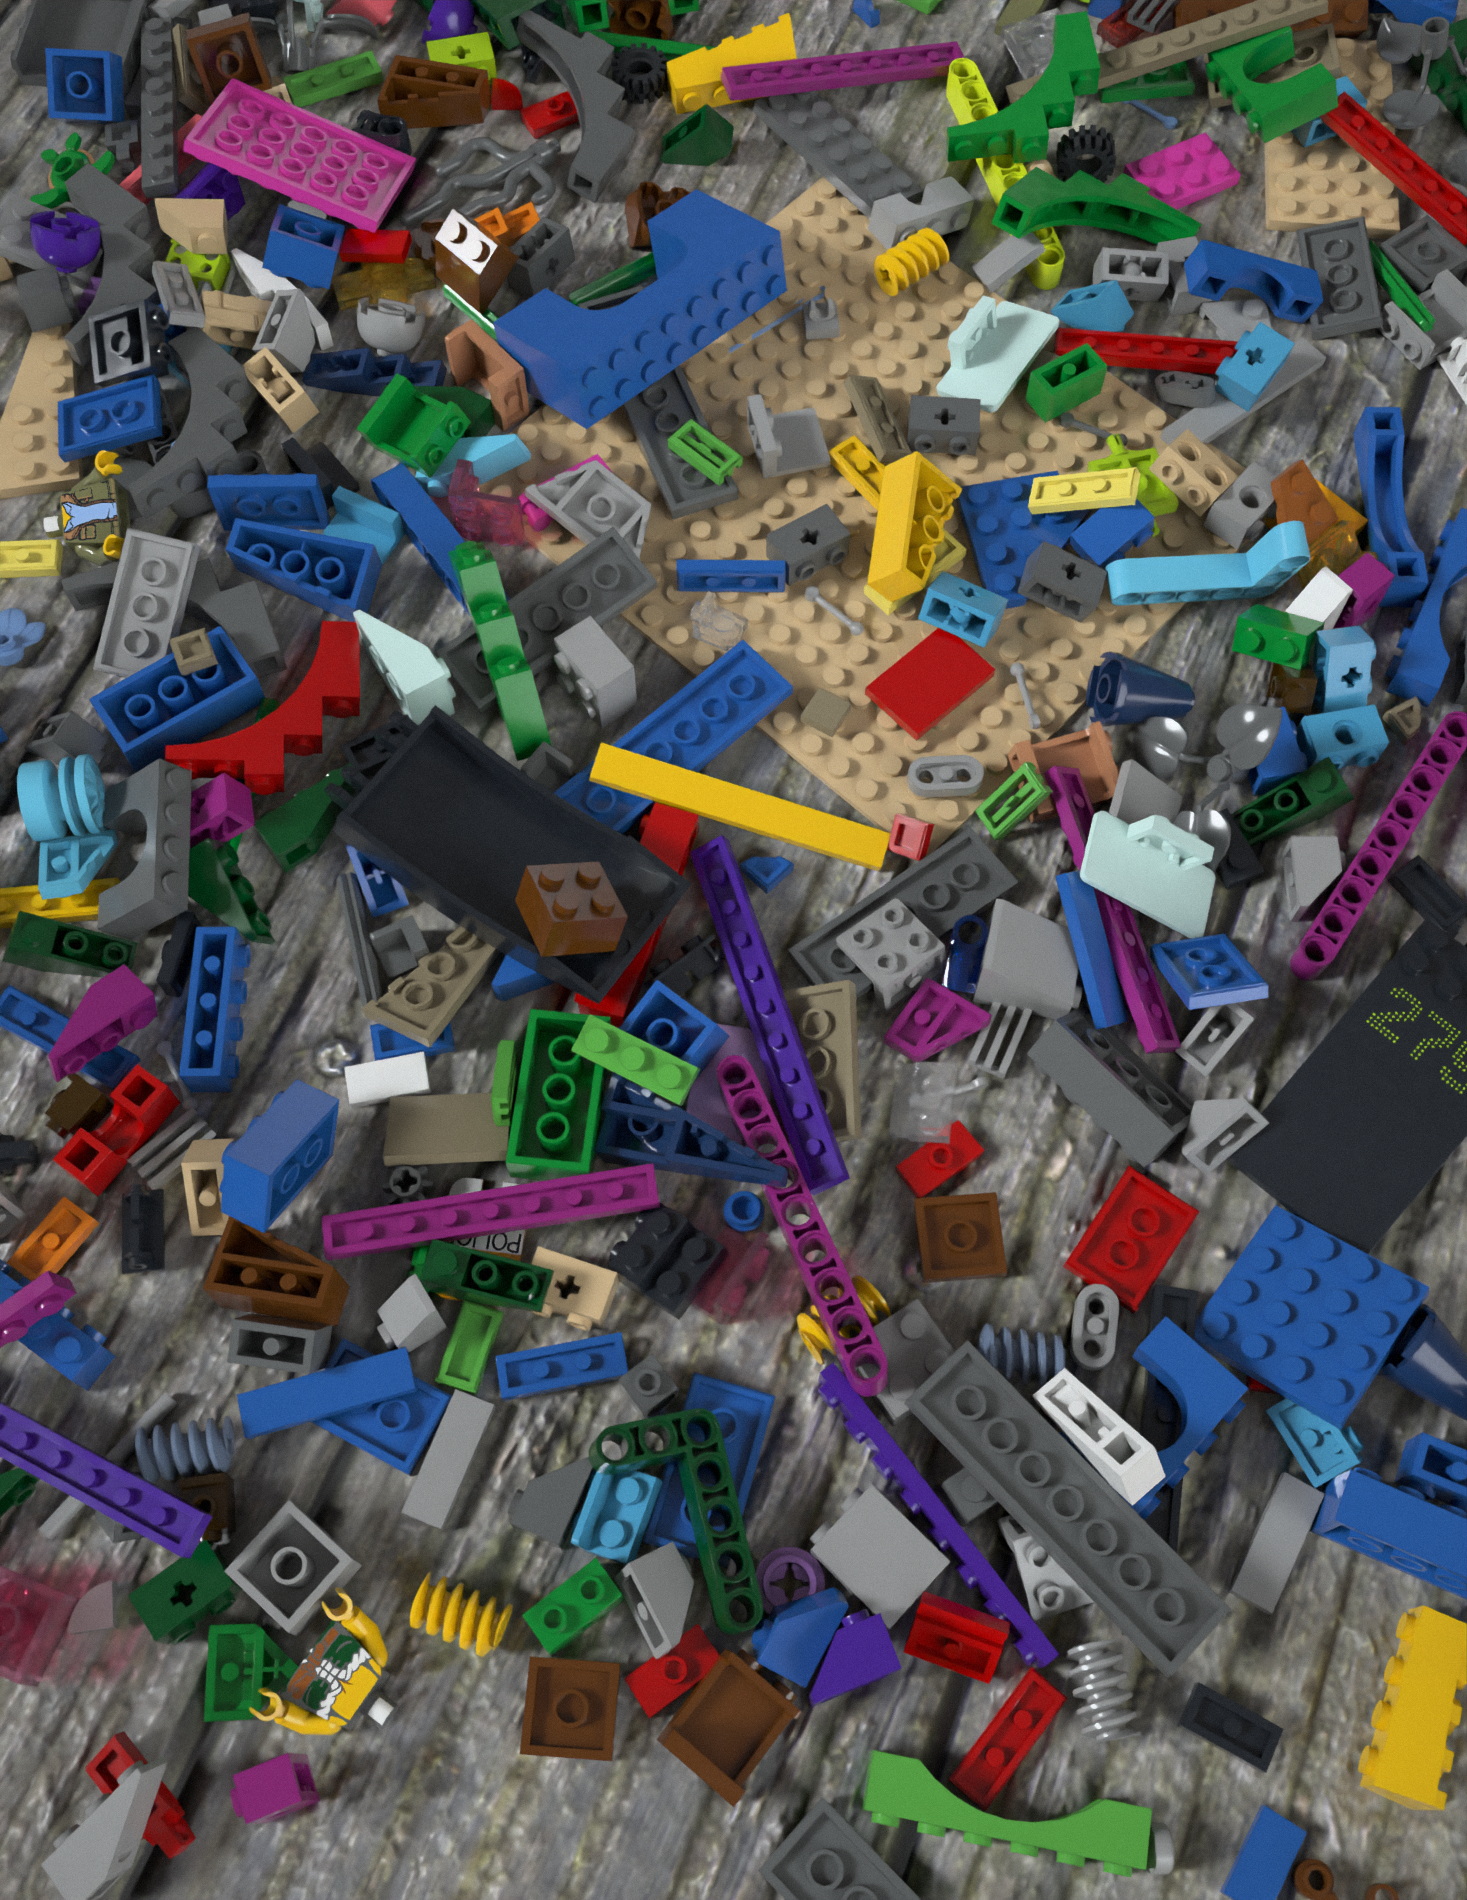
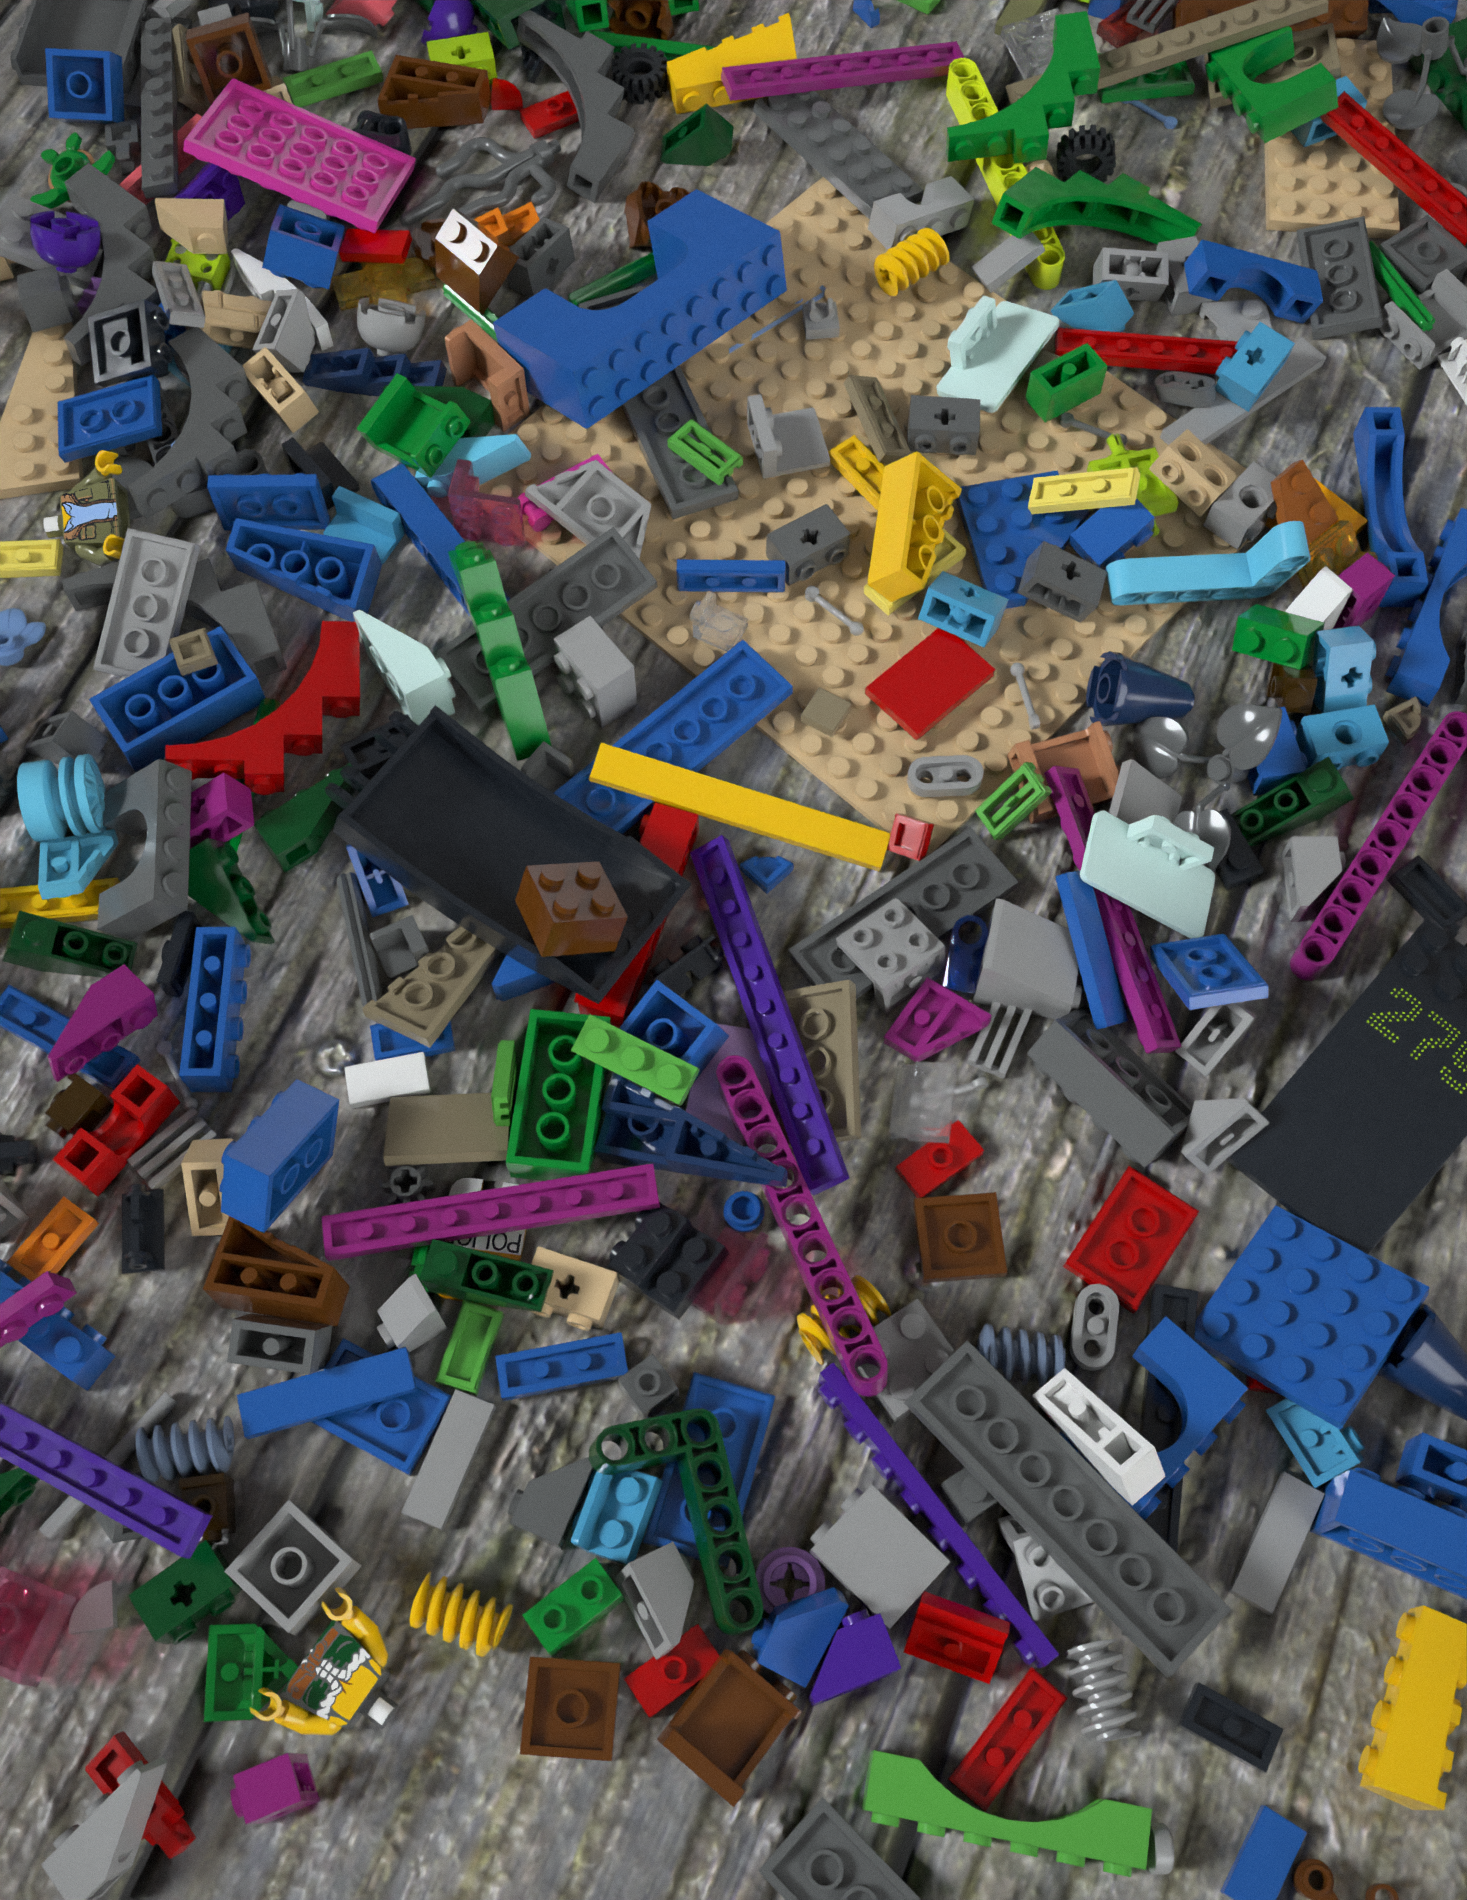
(1185, 171): dark pink plate -> none

